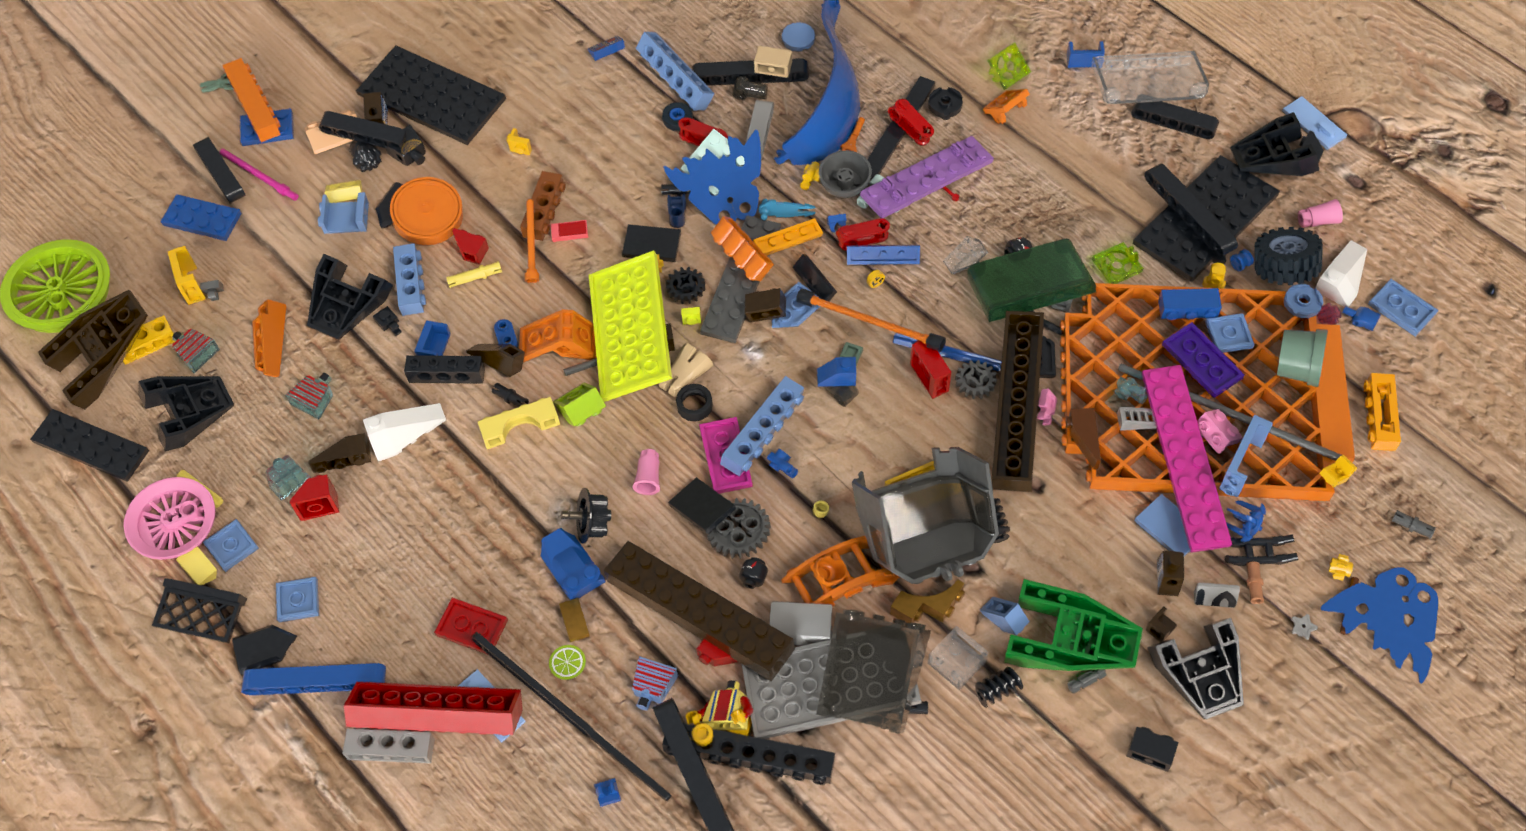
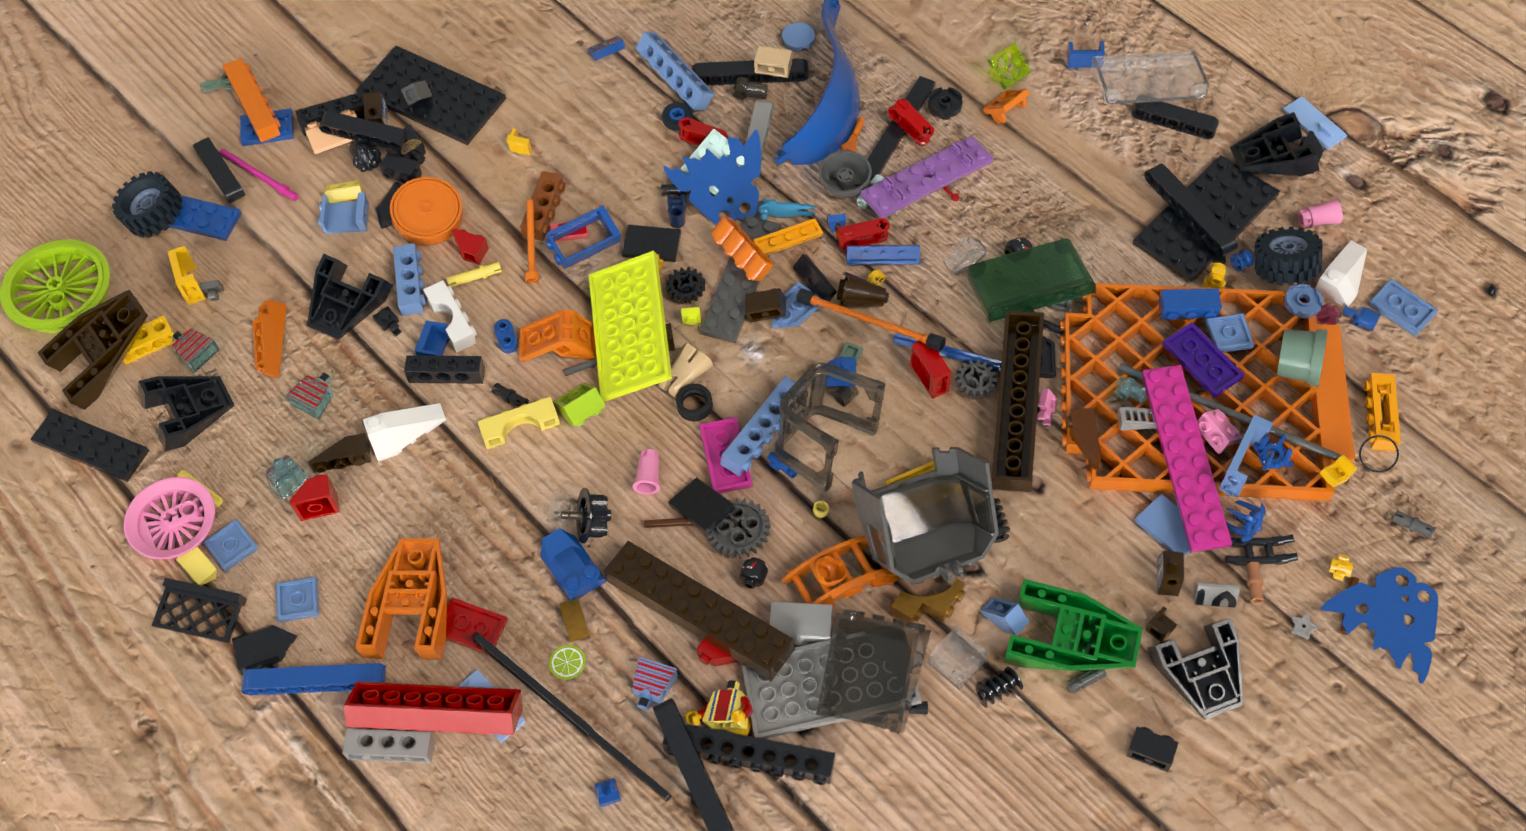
(147, 204): none -> black wheel
(315, 112): none -> black brick
(400, 168): none -> black brick
(407, 585): none -> orange wedge
(416, 92): none -> dark grey panel
(441, 300): none -> white arch
(501, 357): dark brown slope -> none
(576, 224): none -> blue window
(667, 522): none -> reddish brown bar
(702, 734): yellow tile -> none
(795, 414): none -> clear smoke windscreen
(810, 173): yellow plate -> none
(860, 293): none -> dark brown cone
(1131, 256): clear neon green piece -> none
(1268, 461): none -> blue piece
(1379, 471): none -> black piece

